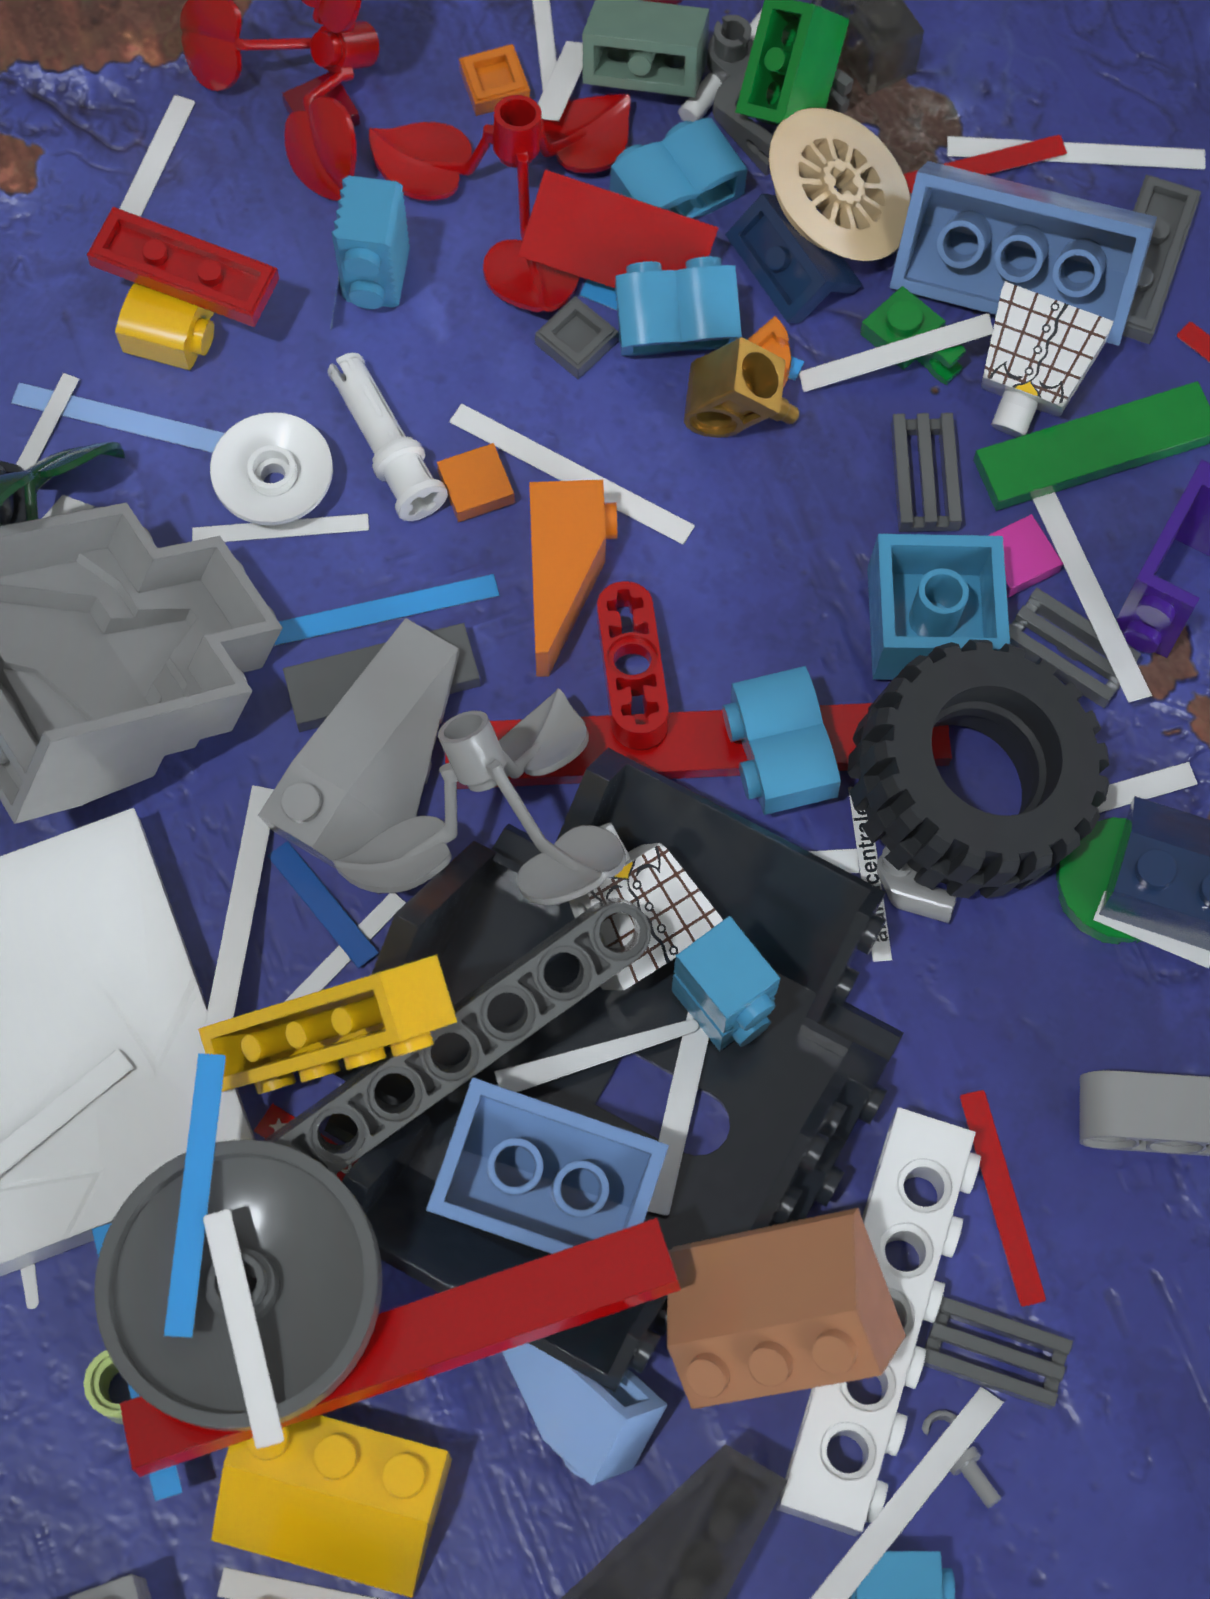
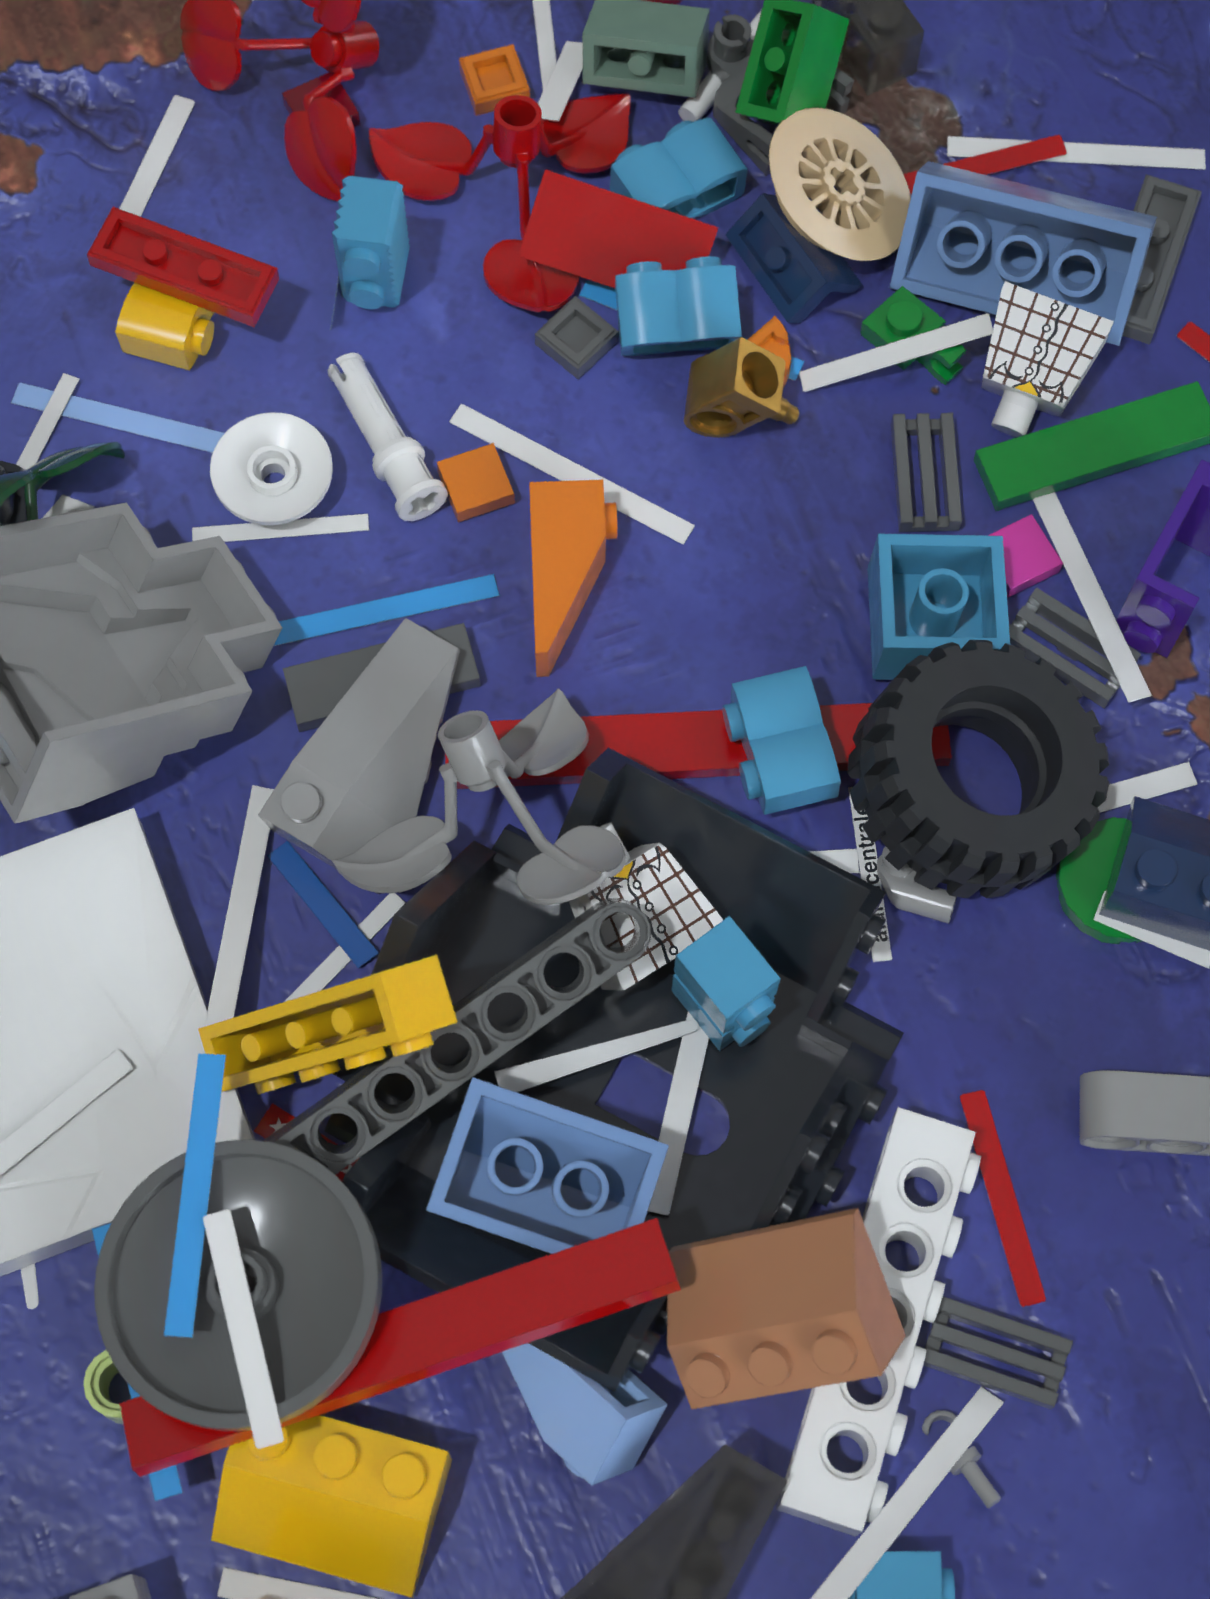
(621, 686): red beam -> none

